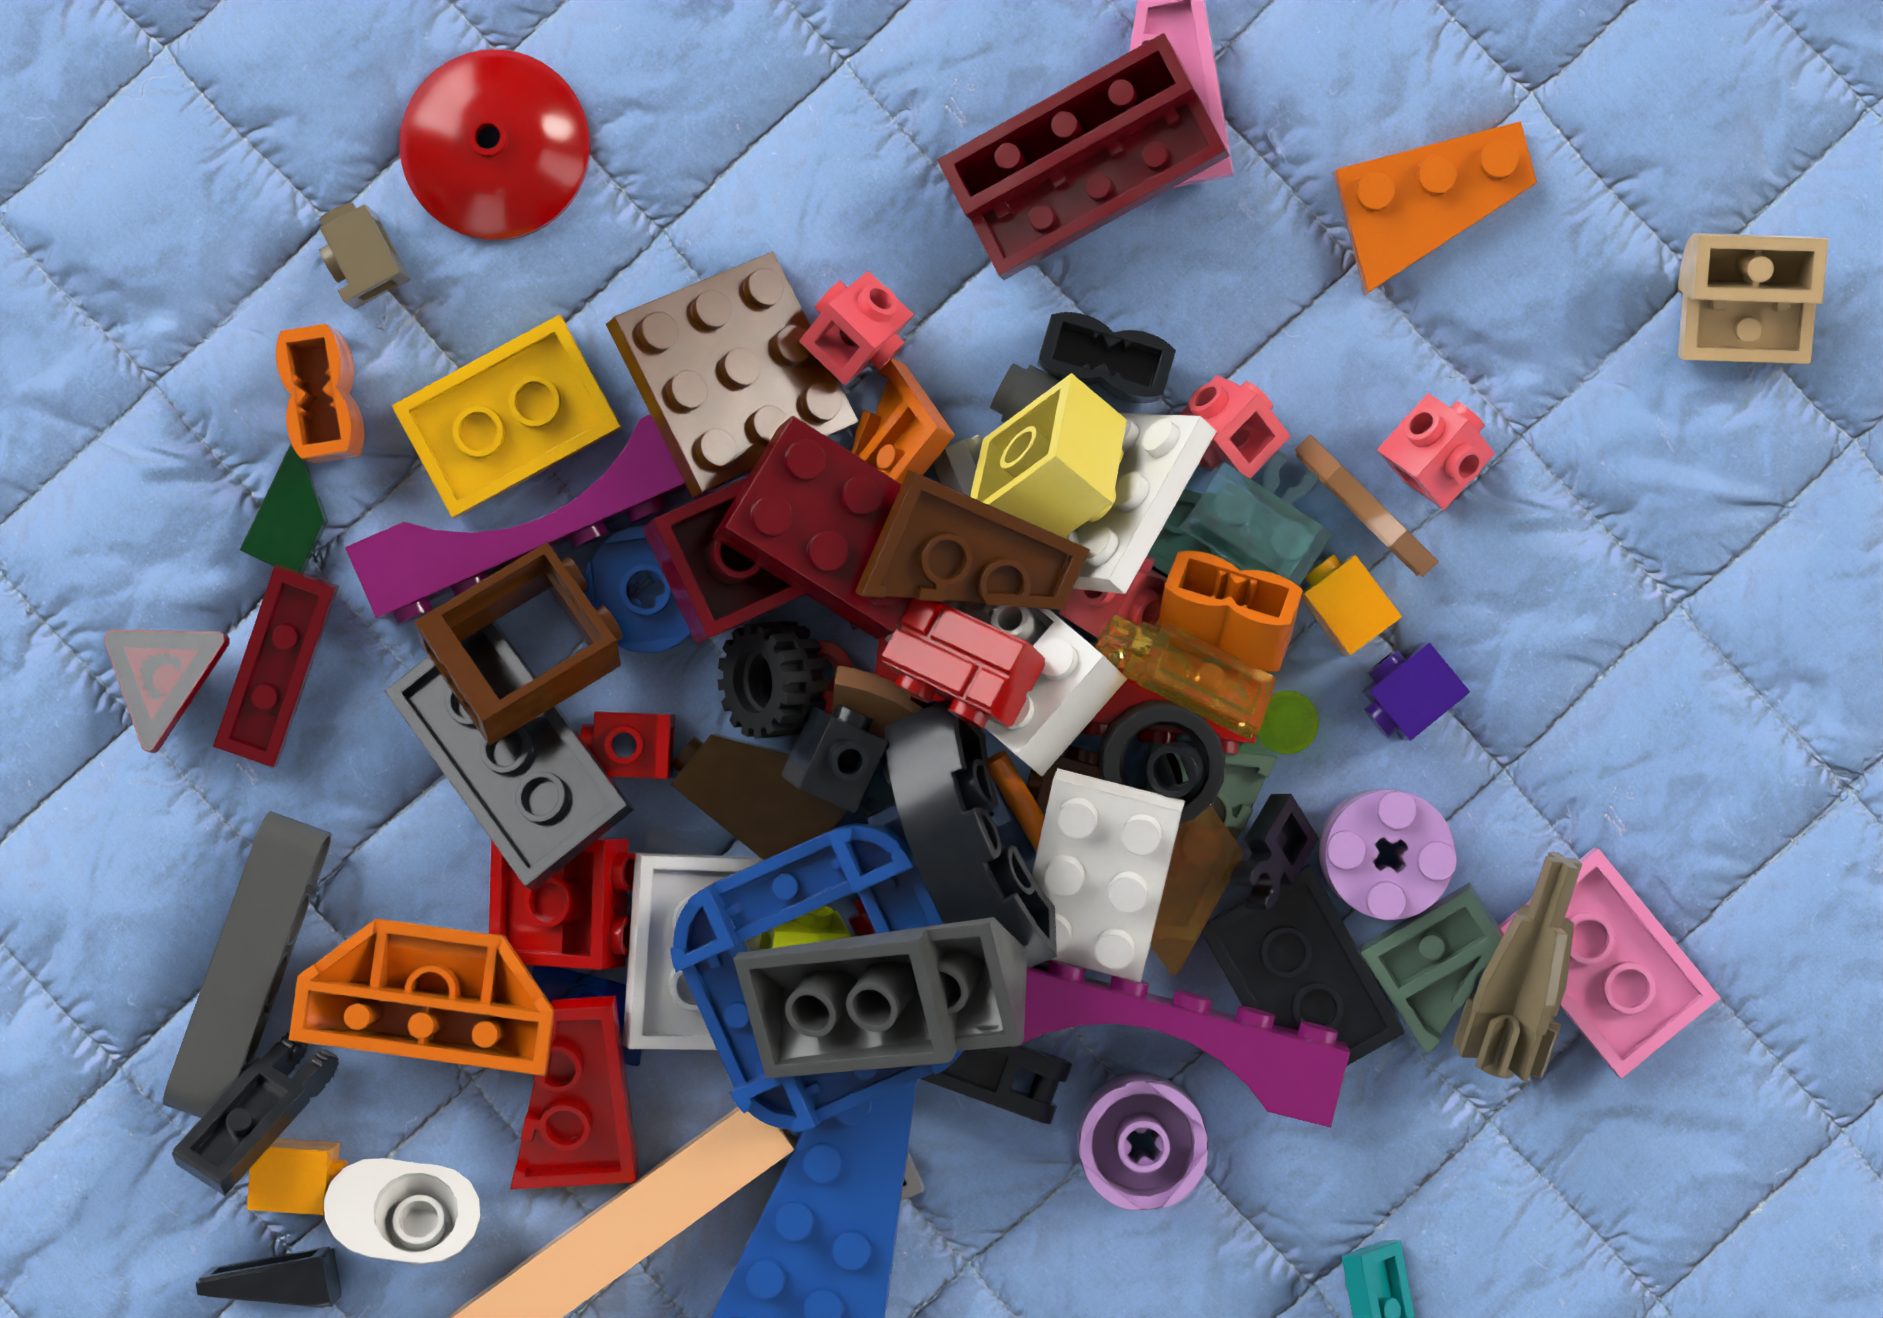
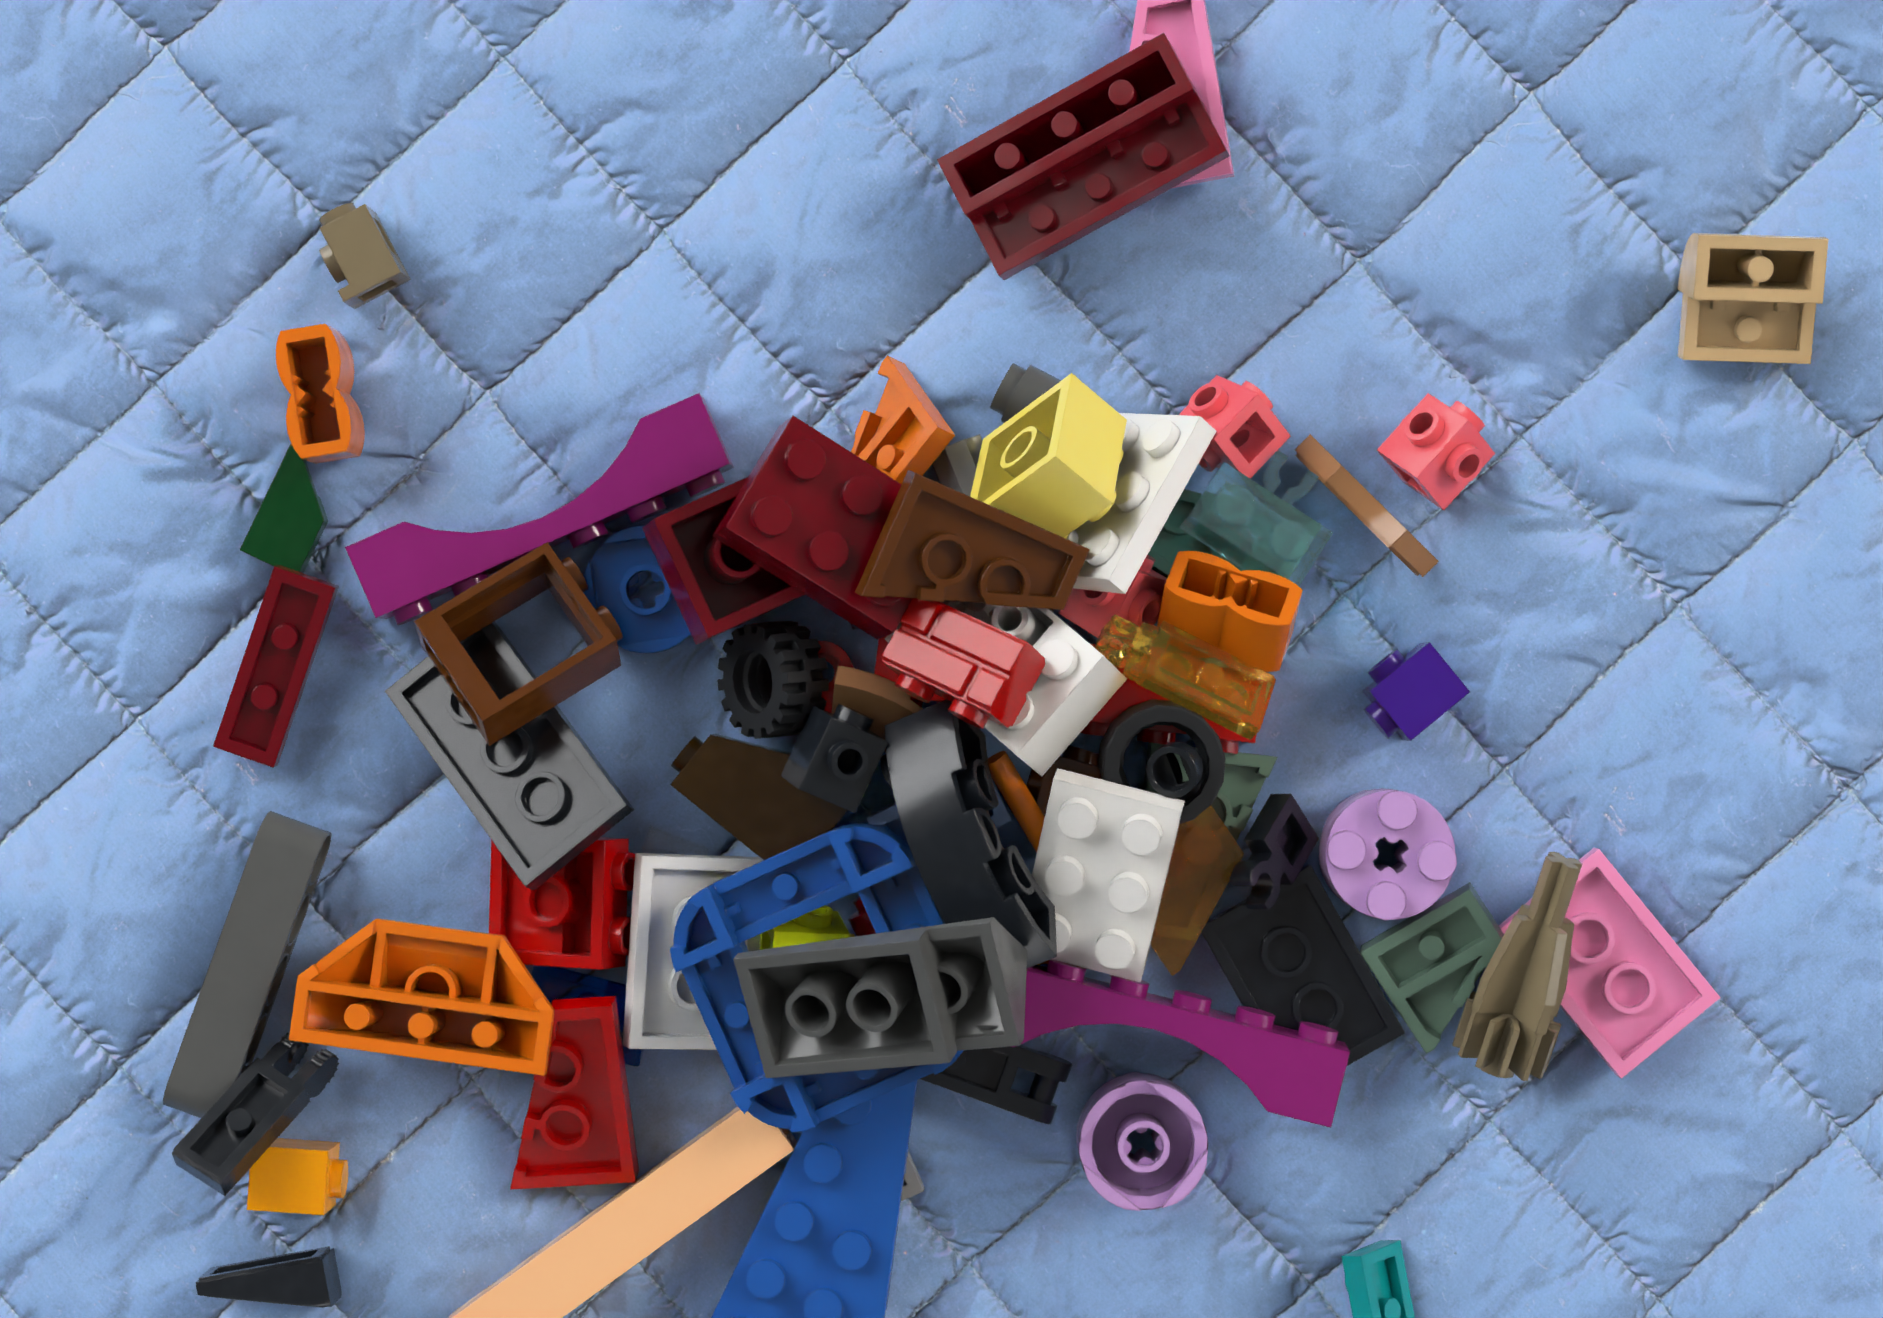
(161, 675): piece -> none
(402, 1210): white piece -> none
(507, 416): yellow plate -> none
(520, 180): red dish -> none
(653, 743): red brick -> none
(727, 370): plate -> none
(856, 327): coral brick -> none
(1123, 362): black brick -> none
(1289, 723): clear neon green plate -> none
(1347, 603): light orange brick -> none
(1427, 195): orange wing -> none

